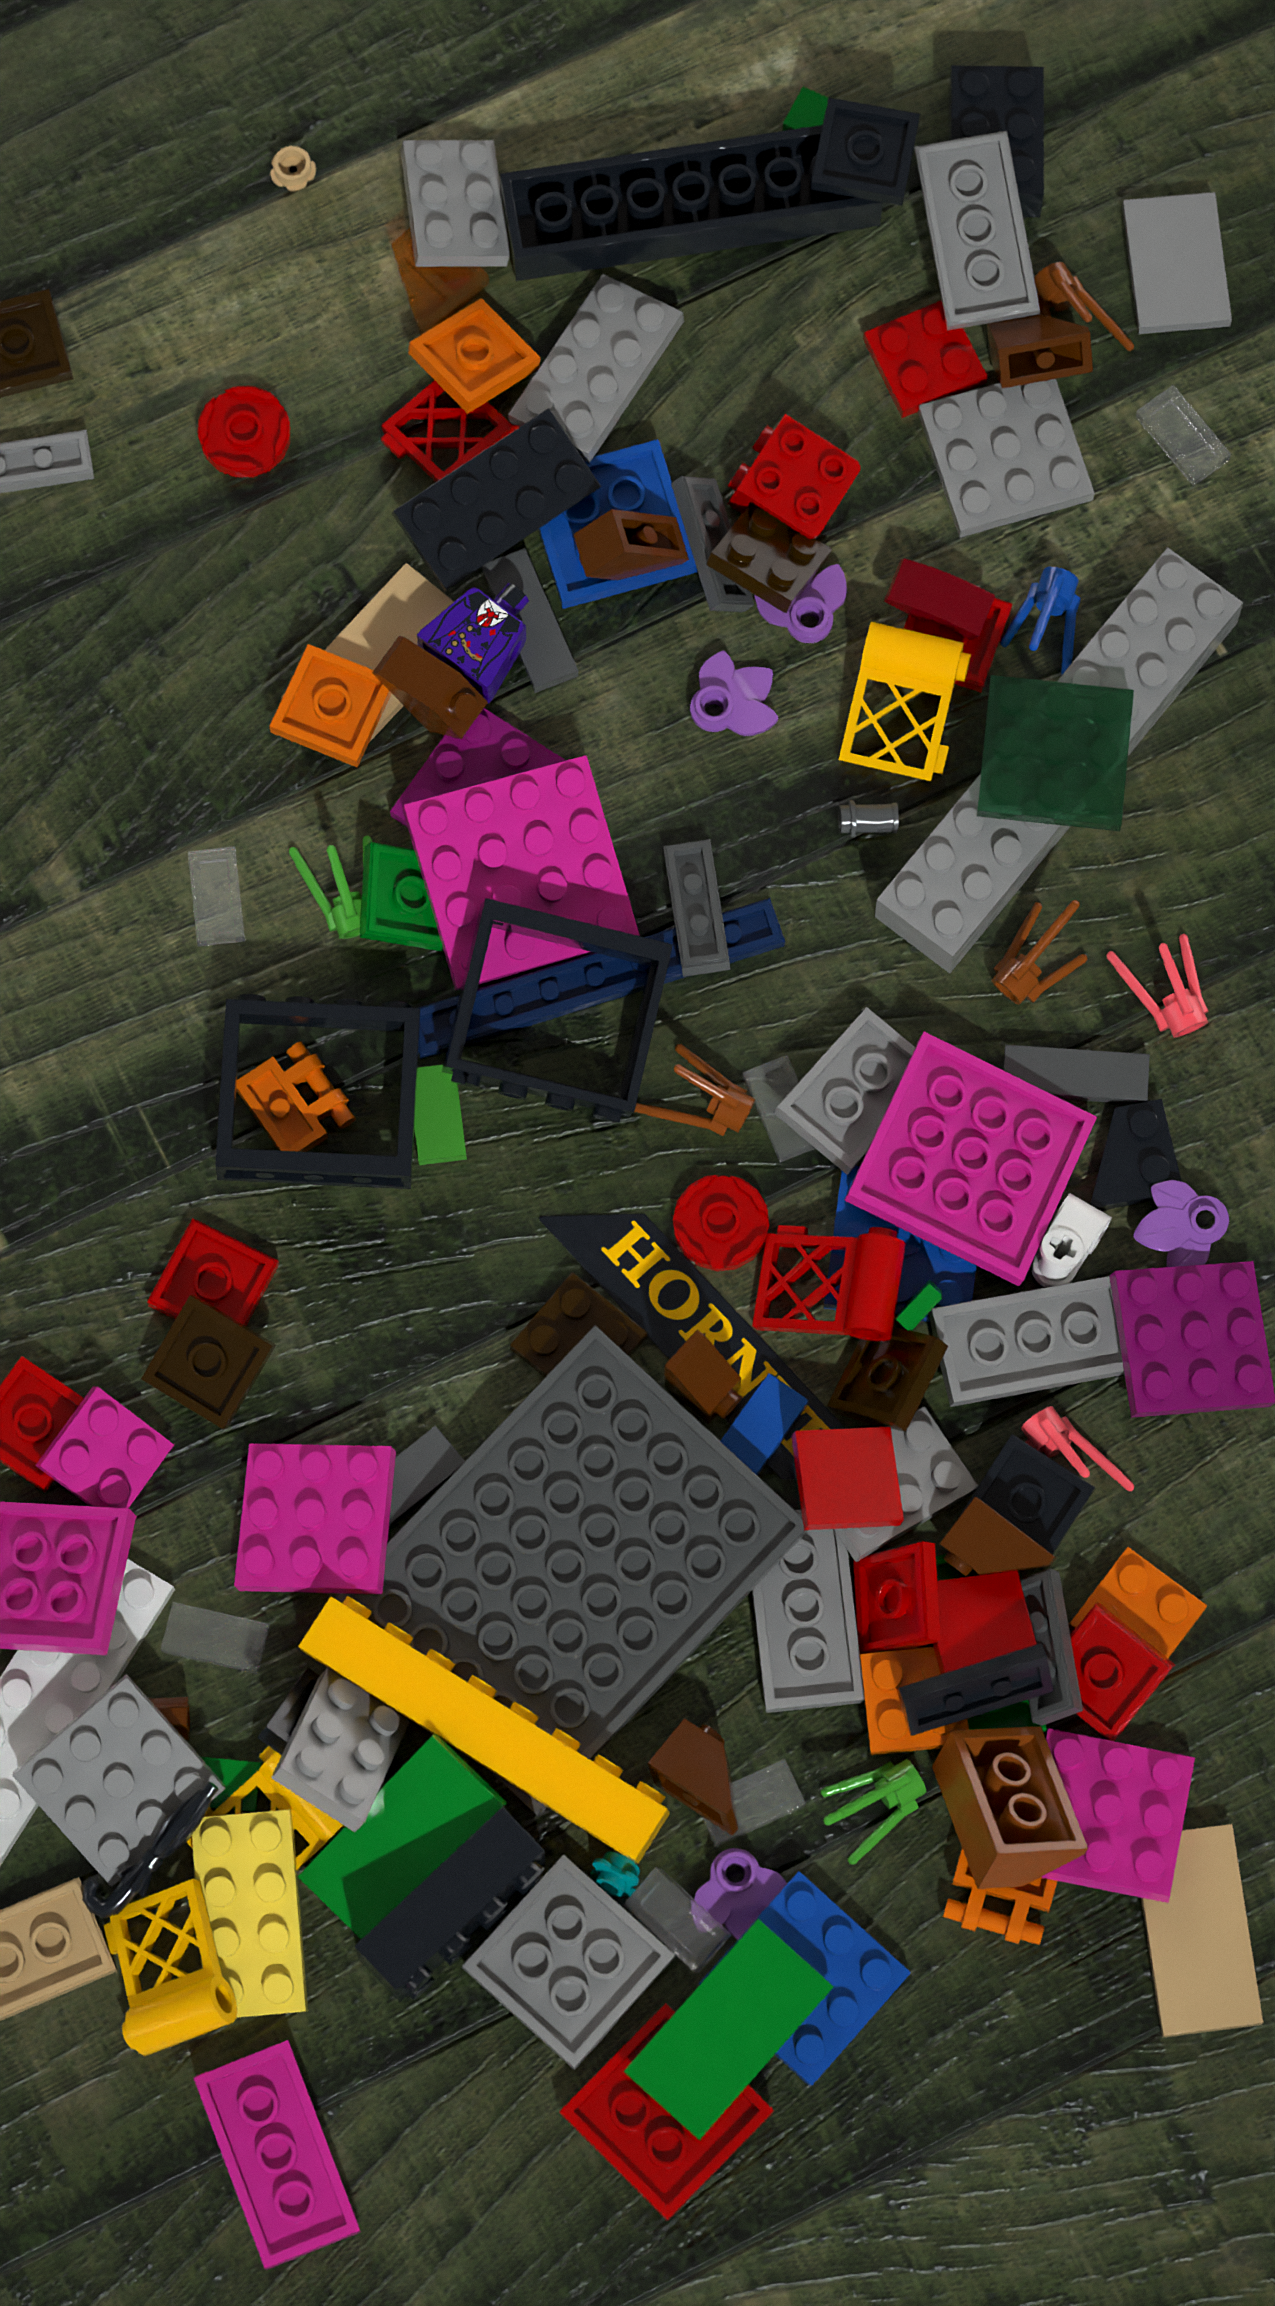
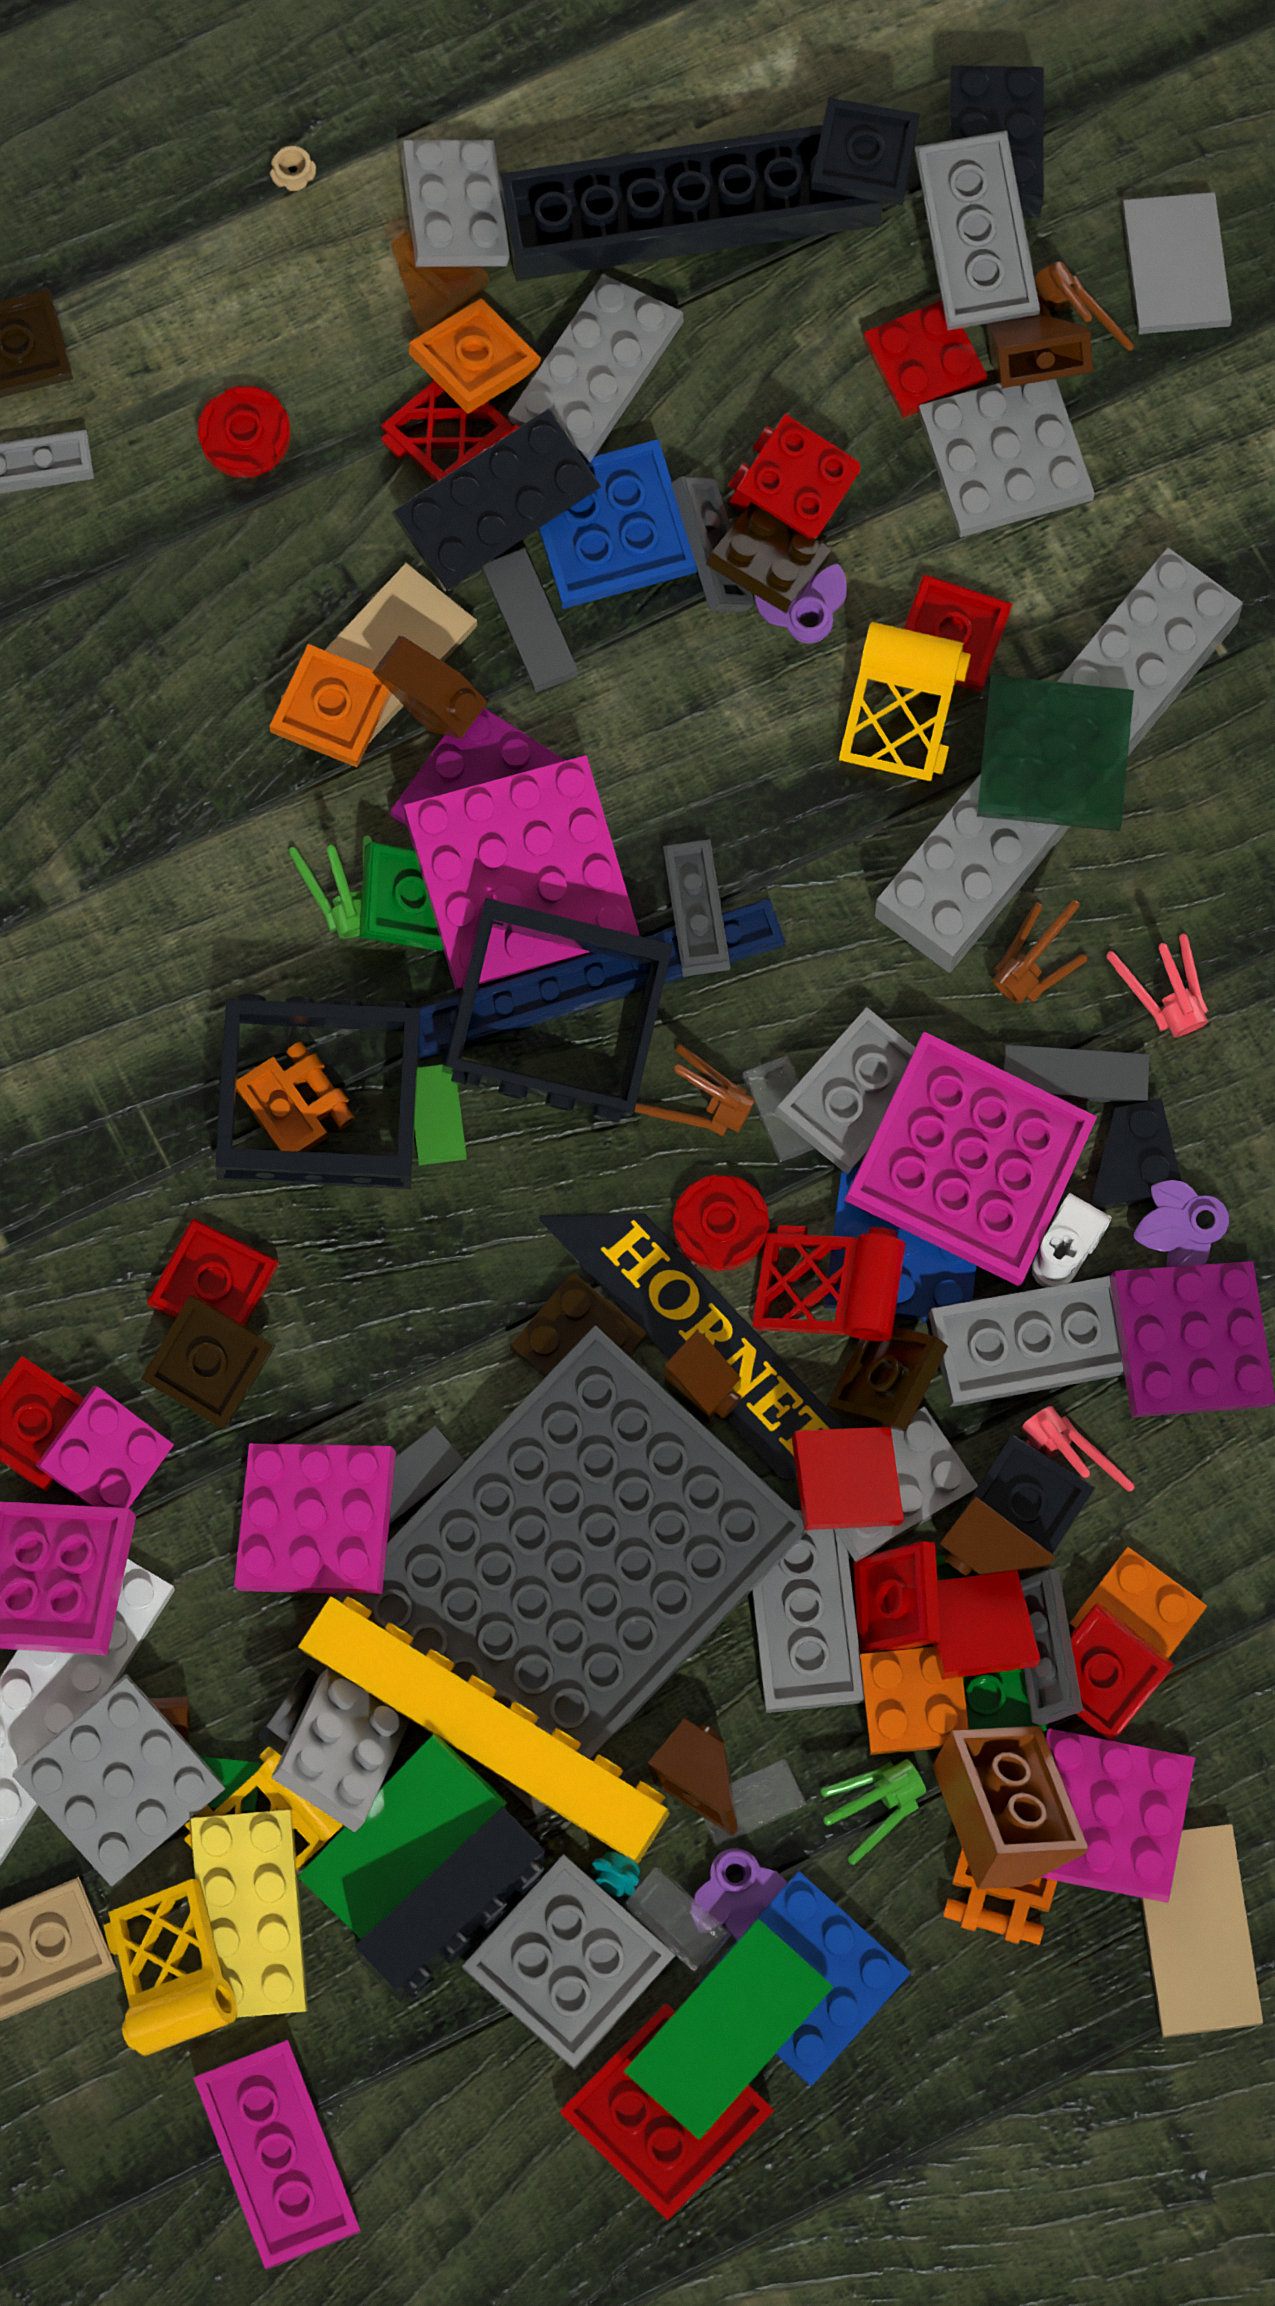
(136, 1878): black piece -> none
(215, 1638): clear tile -> none
(216, 896): clear tile -> none
(479, 636): dark purple torso -> none
(629, 544): reddish brown slope -> none
(737, 693): medium lavender plate -> none
(764, 1423): blue tile -> none
(806, 110): green tile -> none
(867, 818): dark grey pin -> none
(919, 1305): green tile -> none
(939, 596): dark red slope -> none
(976, 1689): black plate -> none
(1053, 596): blue plant -> none
(1183, 435): clear tile -> none

